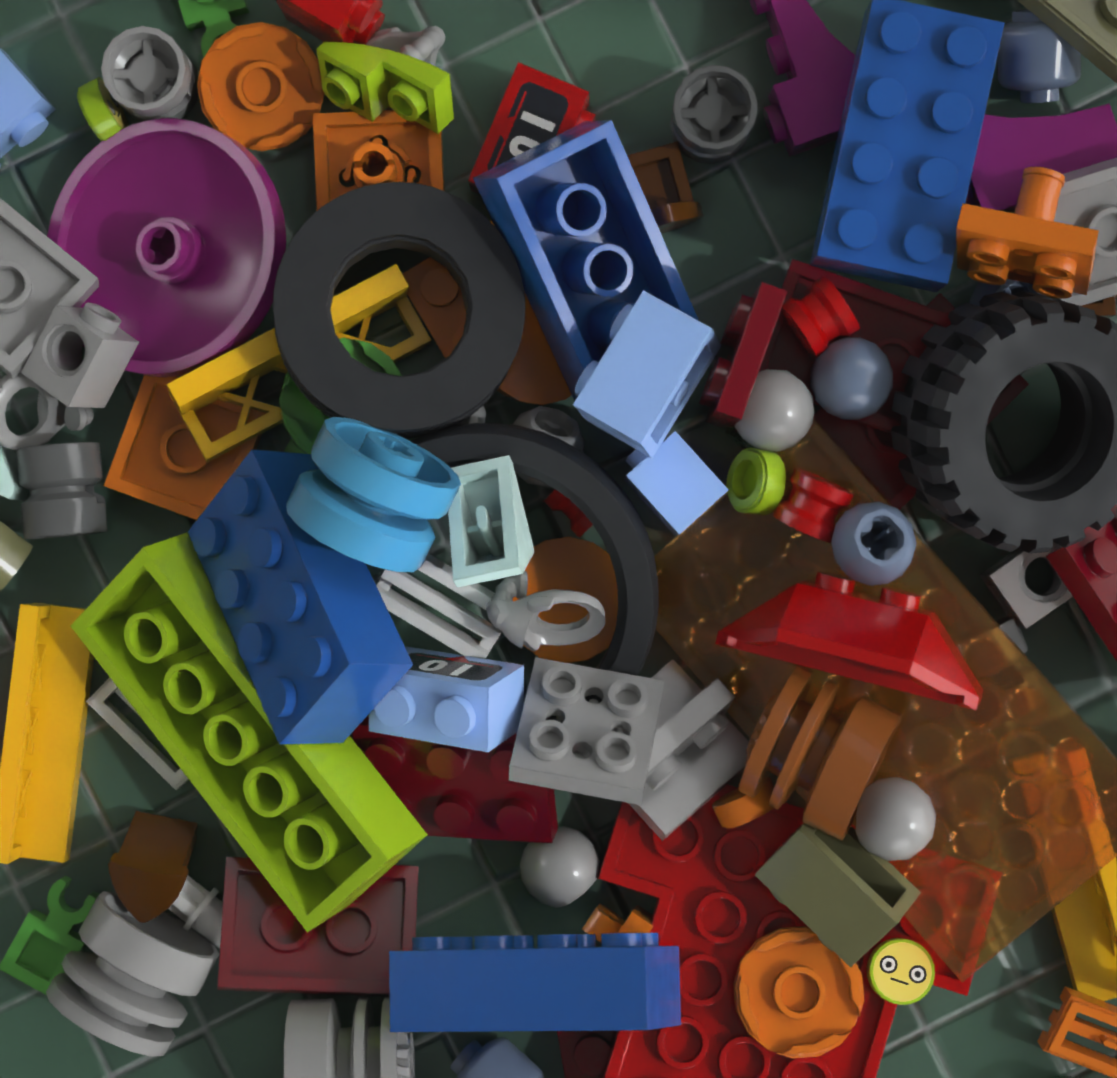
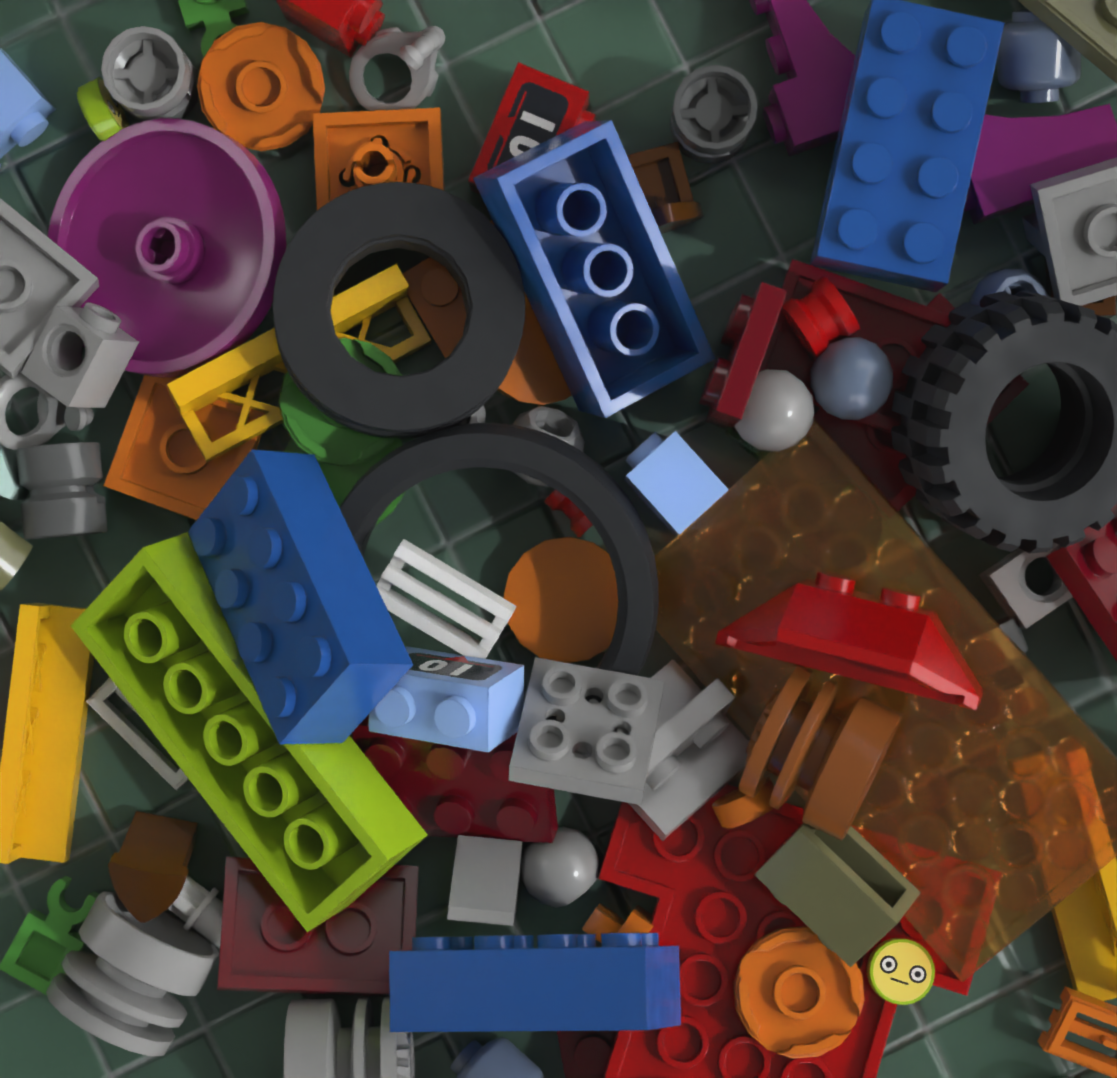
(372, 495): dark azure wheel -> none
(375, 77): lime slope -> none
(485, 880): none -> light grey slope
(488, 523): light aqua slope -> none
(521, 621): light grey piece -> none
(645, 373): light blue brick -> none
(756, 481): lime tile -> none
(813, 504): red wheel -> none
(873, 543): sand blue piece -> none
(894, 819): light grey piece -> none
(1028, 242): orange plate -> none

